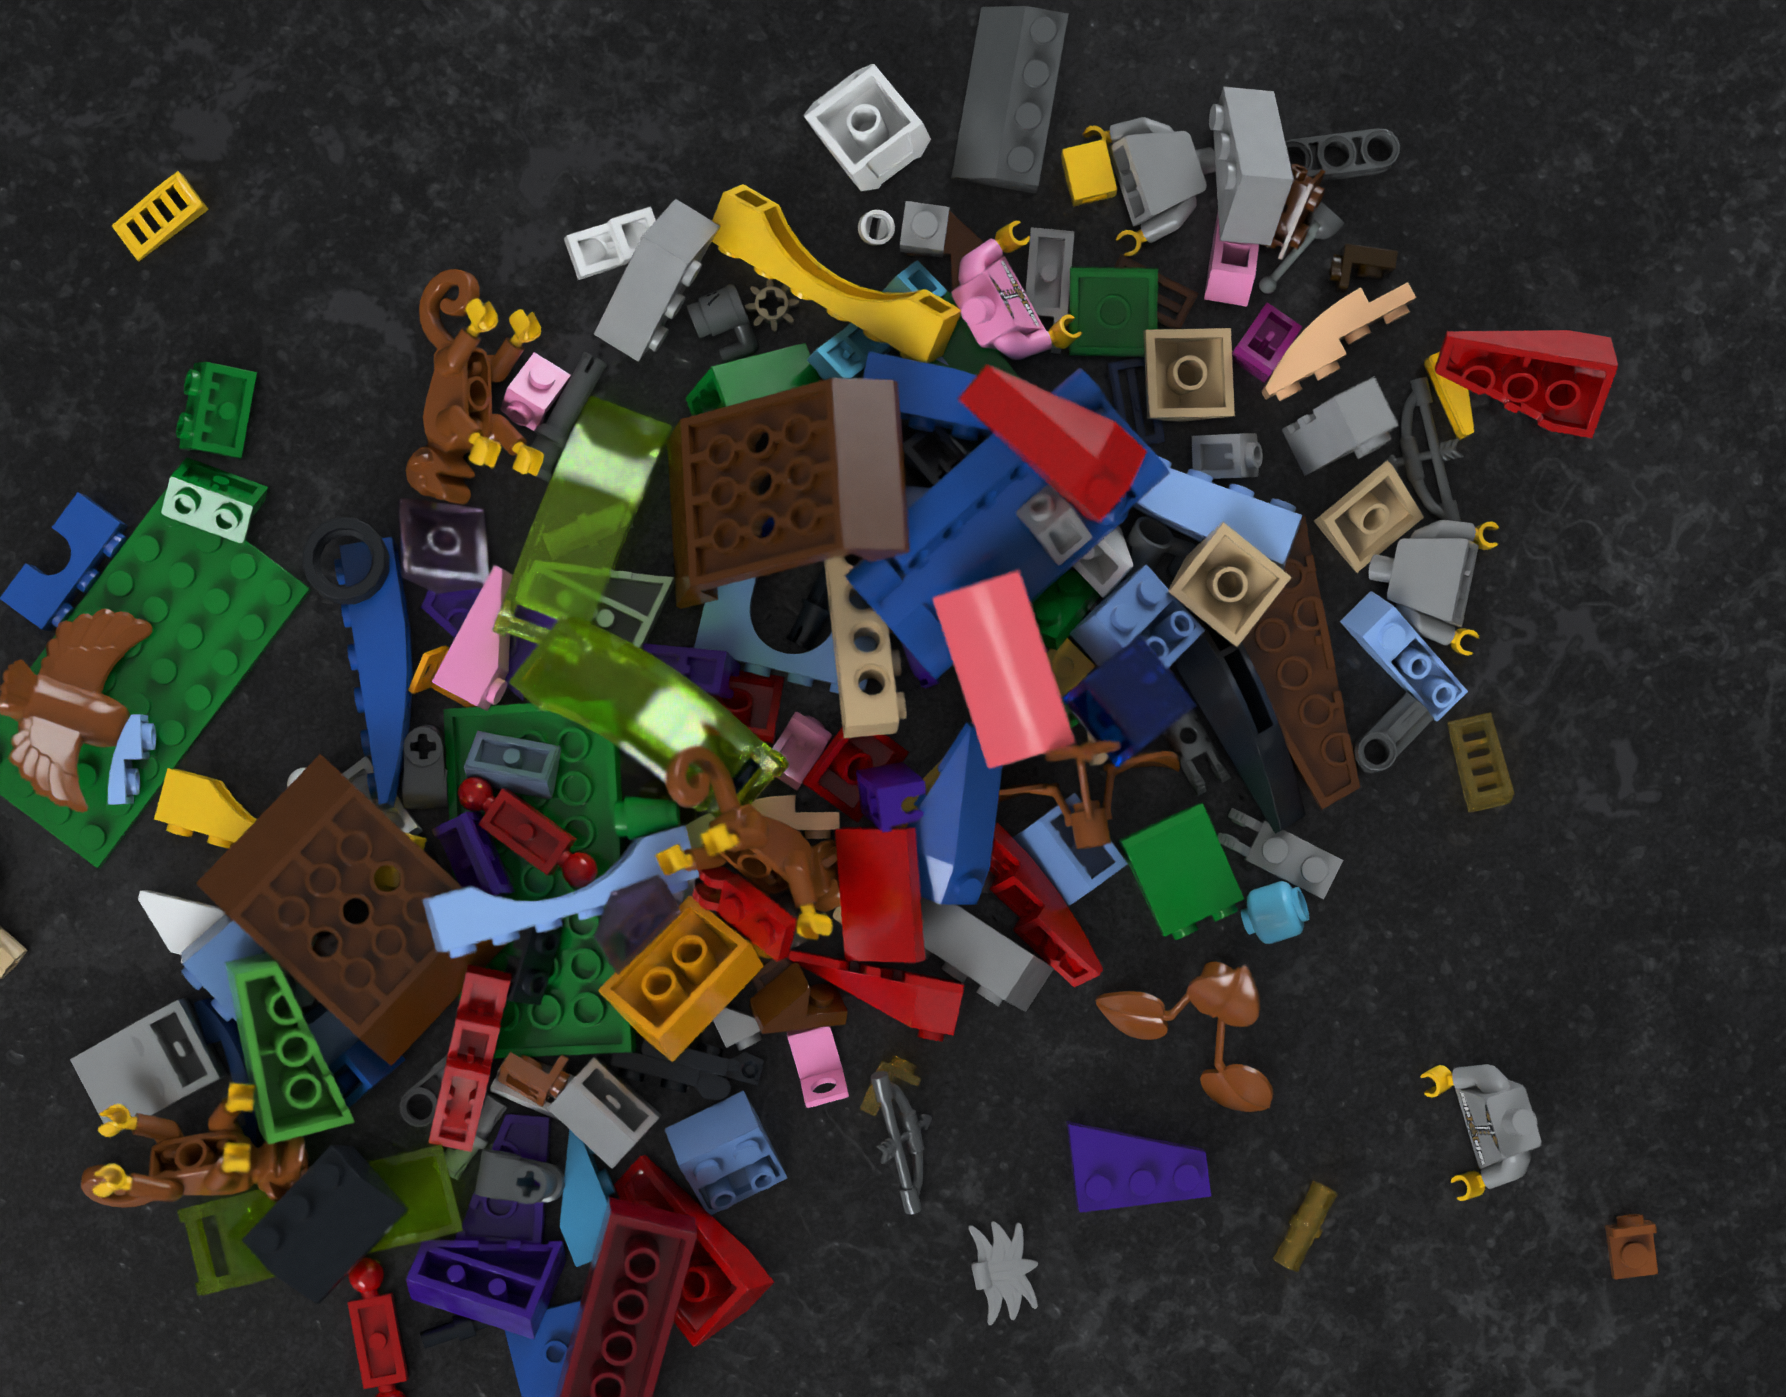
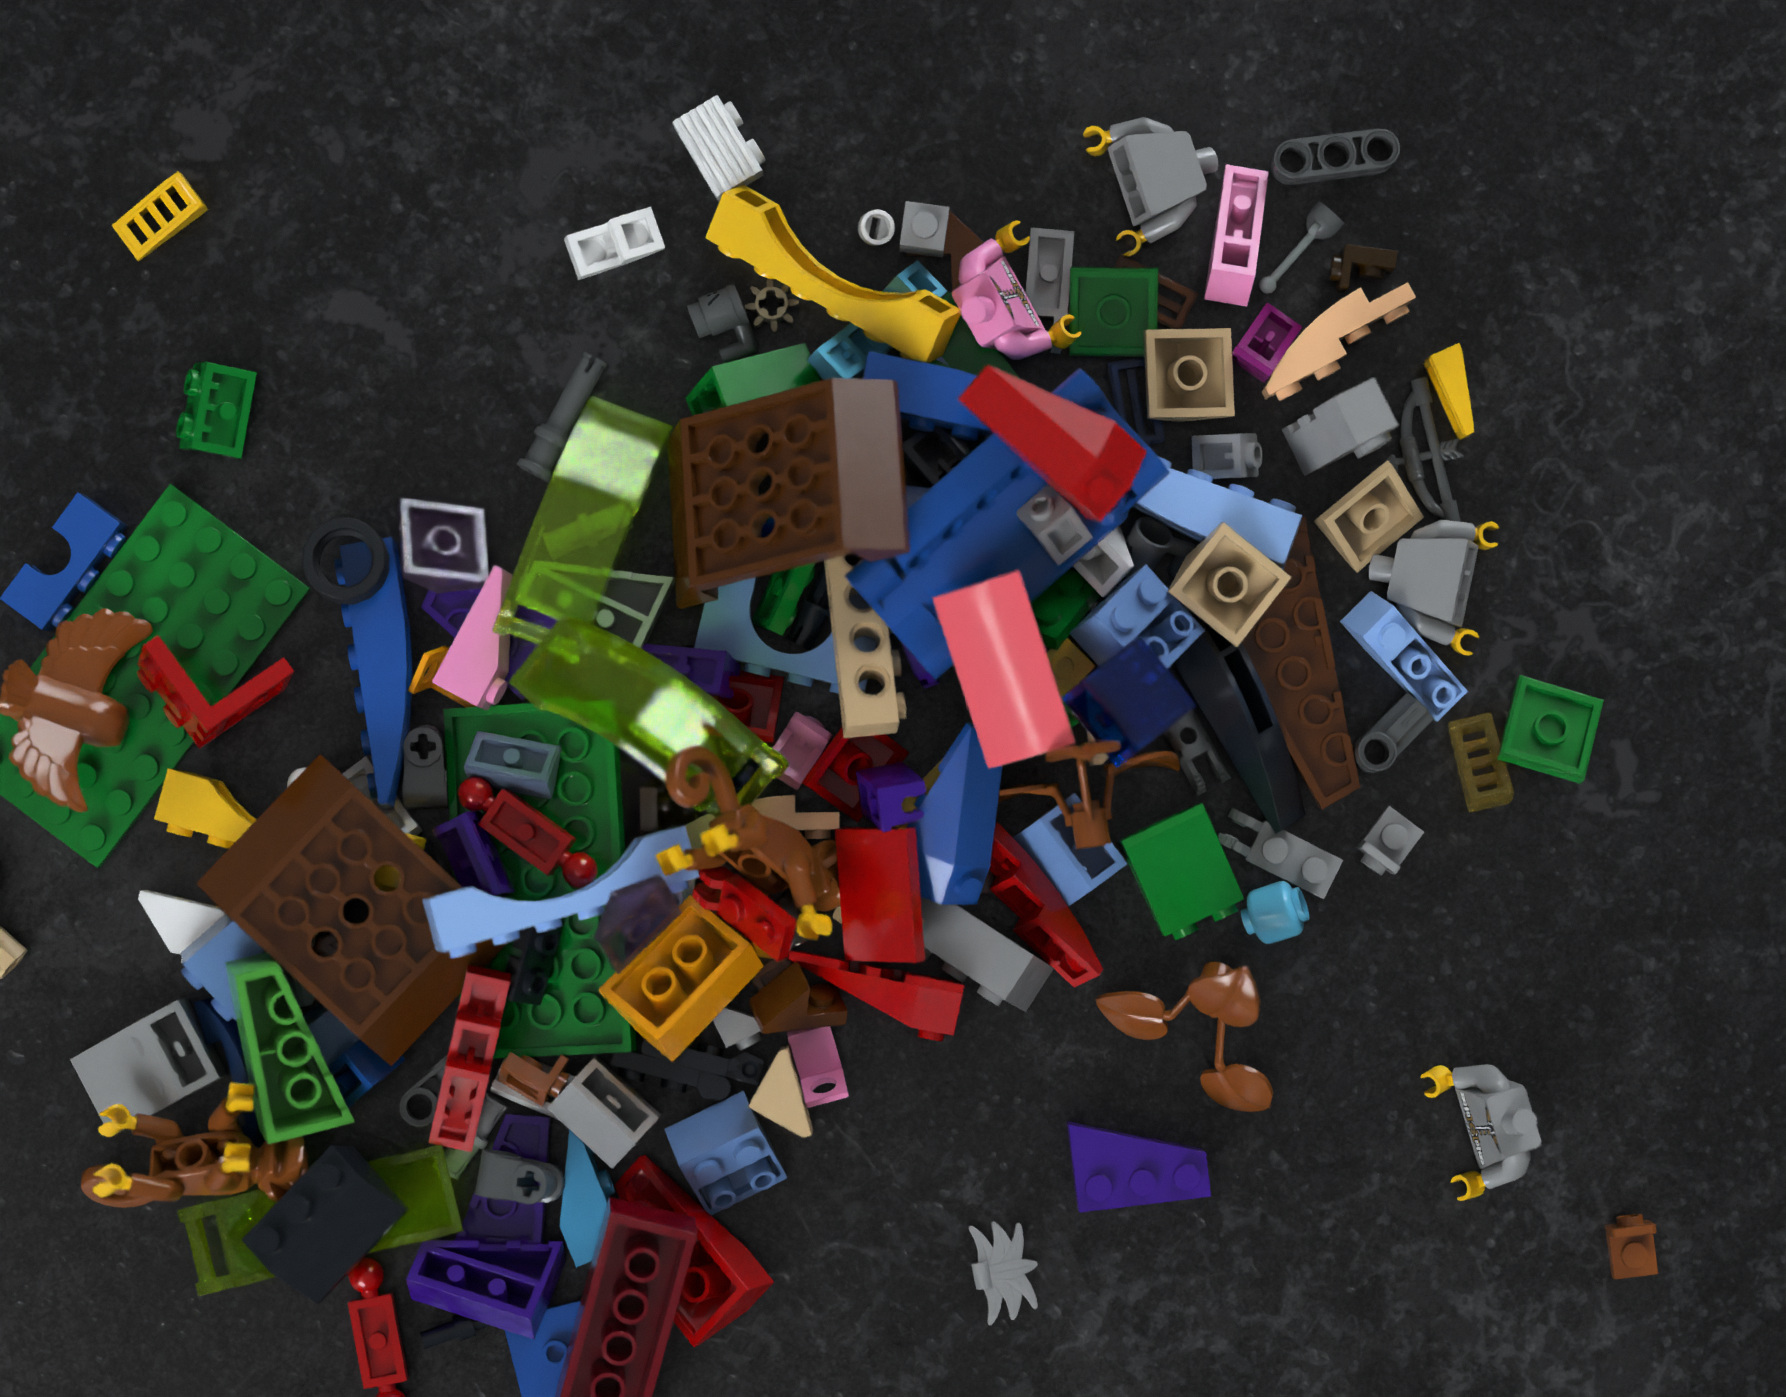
(133, 744): light blue slope -> none
(188, 707): none -> red bracket
(213, 499): green bracket -> none
(460, 392): dark orange animal -> none
(534, 391): bright pink bracket -> none
(645, 816): green cone -> none
(655, 279): light grey wedge -> none
(718, 146): none -> white brick
(780, 599): none -> green hinge
(782, 1096): none -> tan slope
(868, 127): white slope -> none
(893, 1147): dark grey piece -> none
(896, 1067): clear yellow bracket -> none
(1010, 97): dark grey slope -> none
(1088, 172): yellow panel -> none
(1249, 165): light grey wedge -> none
(1303, 197): reddish brown hinge -> none
(1305, 1226): clear yellow pin -> none
(1388, 842): none -> light grey bracket
(1542, 373): red wedge -> none
(1550, 729): none -> green tile

